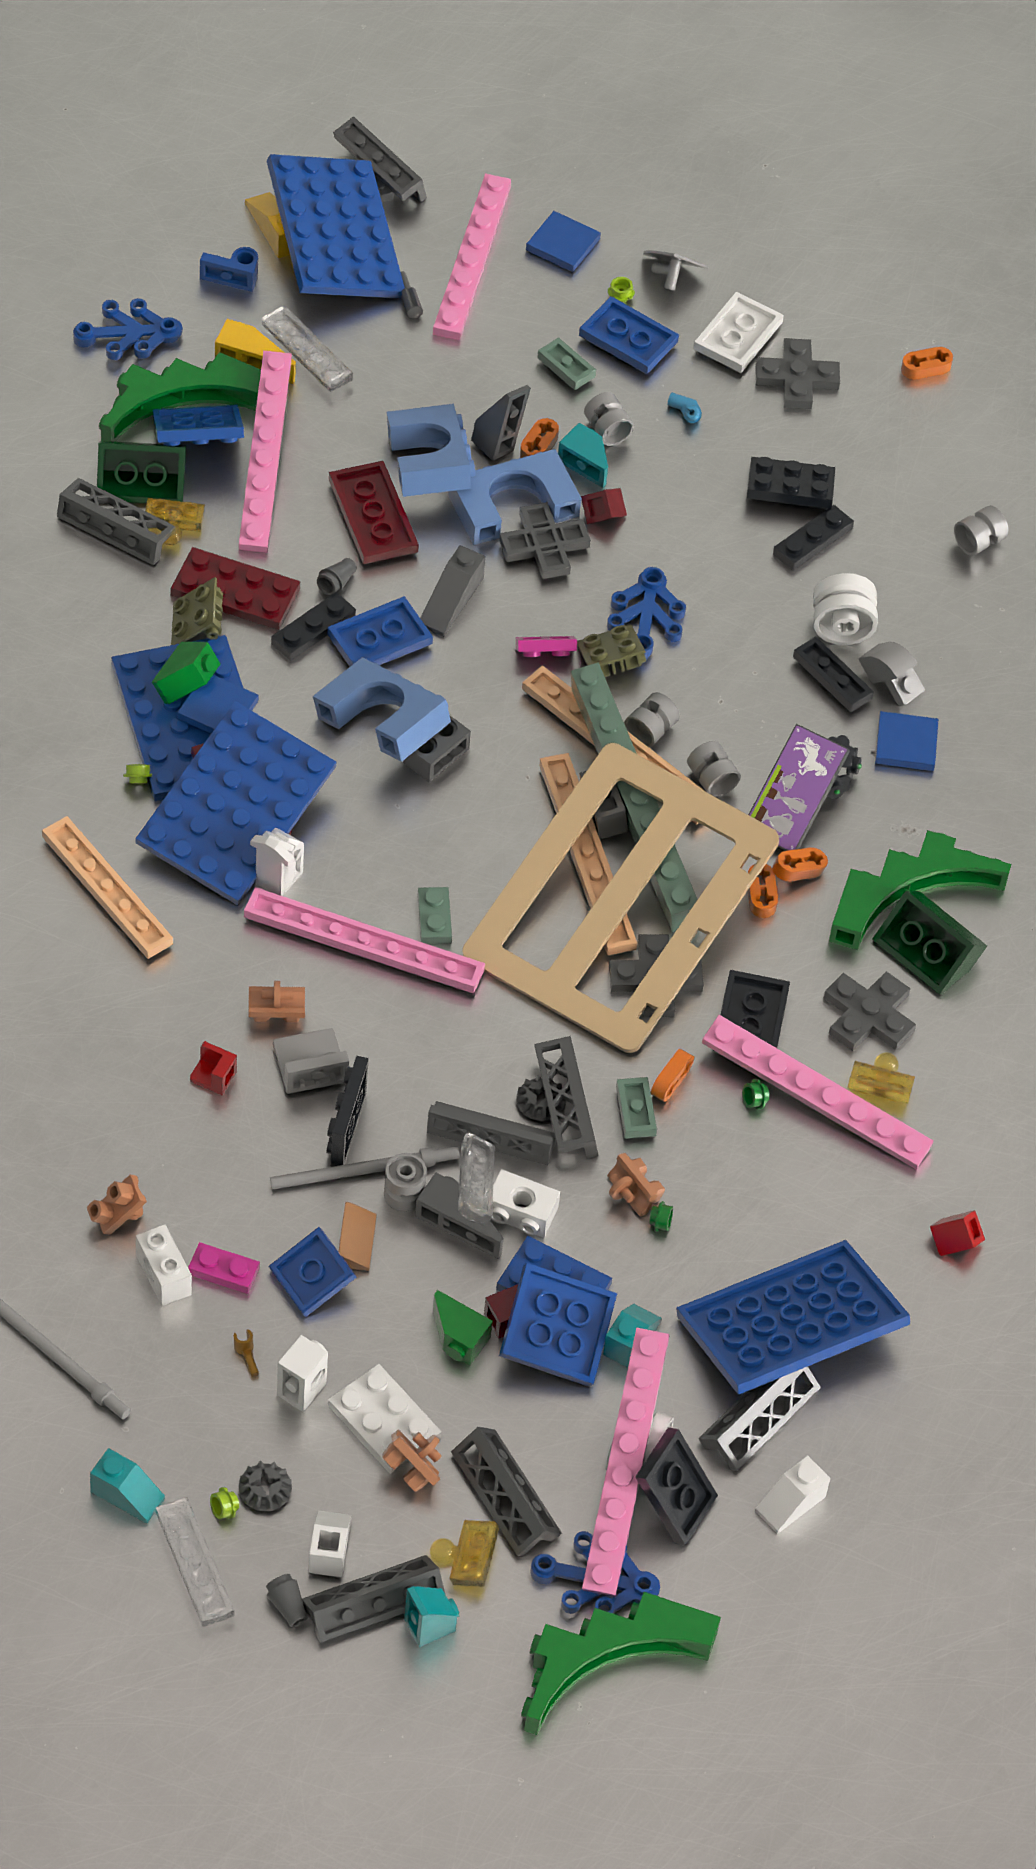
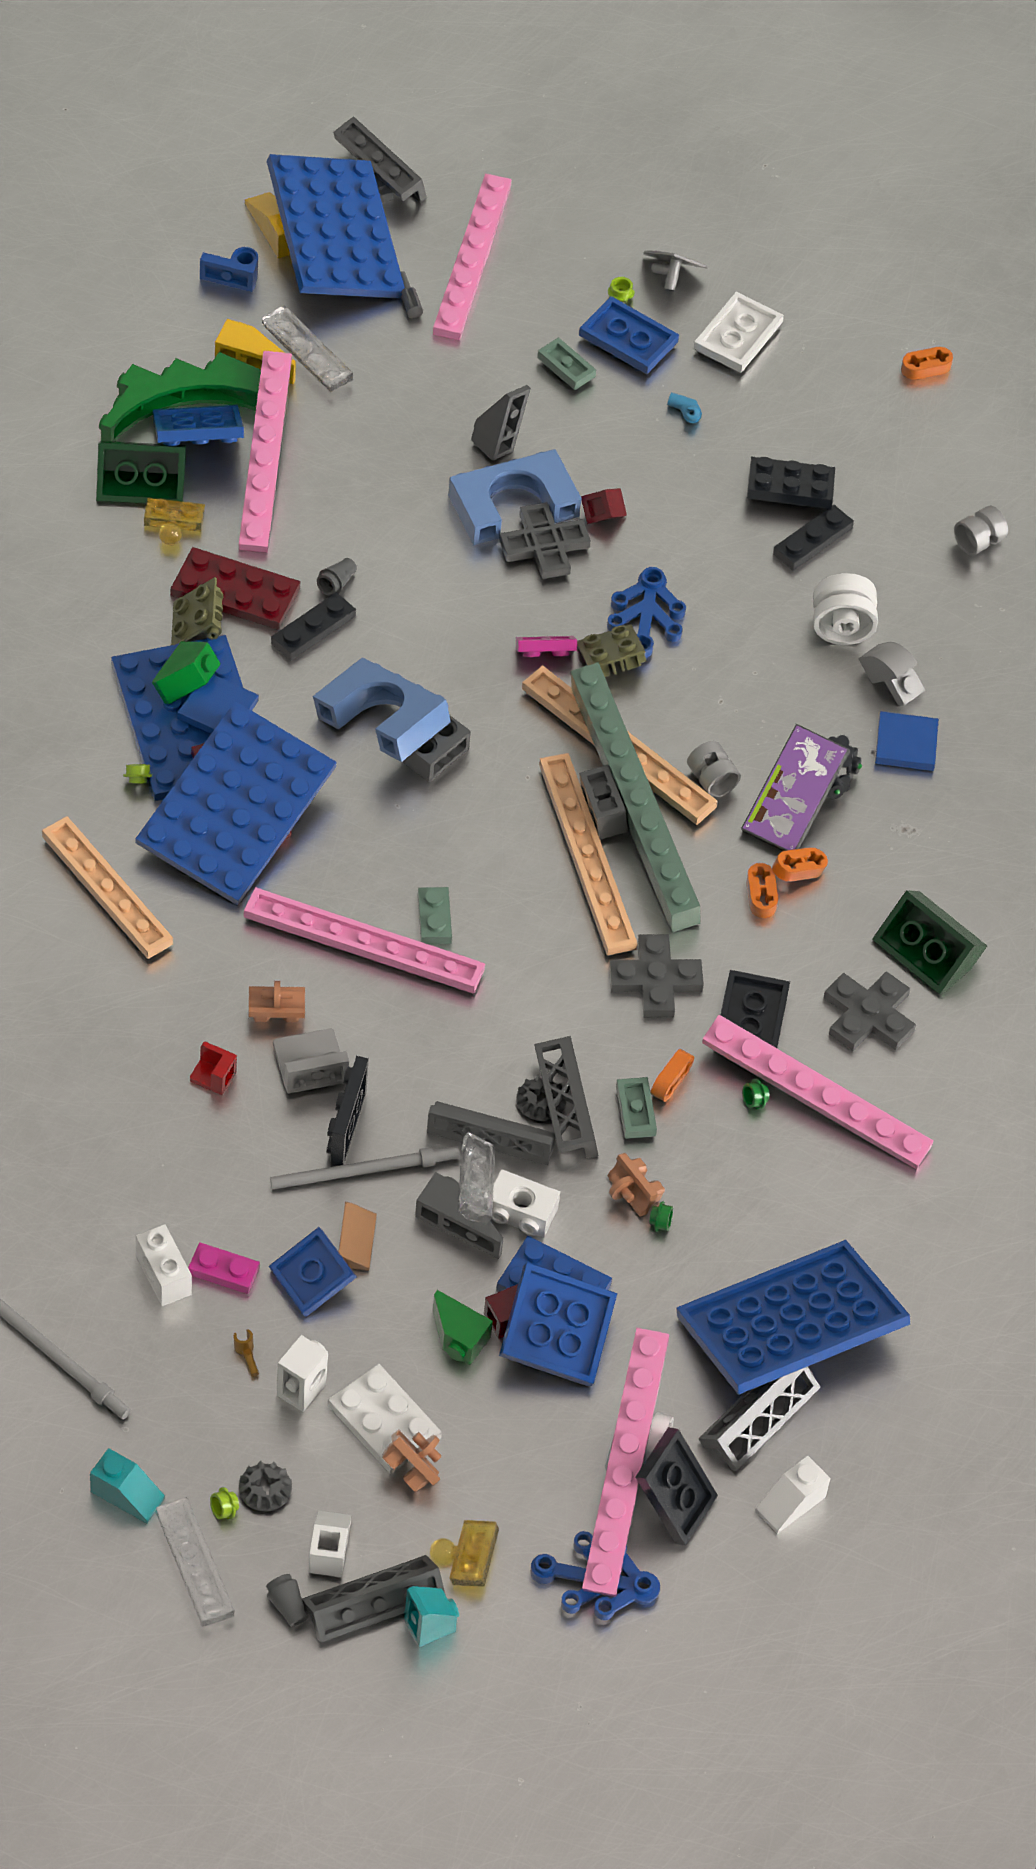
(109, 522): dark grey fence -> none
(122, 1203): nougat hips -> none
(160, 329): blue plant -> none
(277, 860): white piece -> none
(373, 512): dark red plate -> none
(381, 633): blue plate -> none
(404, 1181): light grey wheel -> none
(435, 471): medium blue arch -> none
(453, 590): dark grey slope -> none
(516, 1487): dark grey fence -> none
(535, 439): orange beam -> none
(557, 985): tan door -> none
(563, 241): blue tile -> none
(585, 454): teal slope -> none
(609, 418): light grey wheel -> none
(621, 1334): teal slope -> none
(651, 1628): green arch -> none
(652, 719): light grey wheel -> none
(797, 373): dark grey plate -> none
(833, 674): black plate -> none
(882, 1079): clear yellow plate -> none
(937, 866): green arch -> none
(957, 1233): red panel -> none

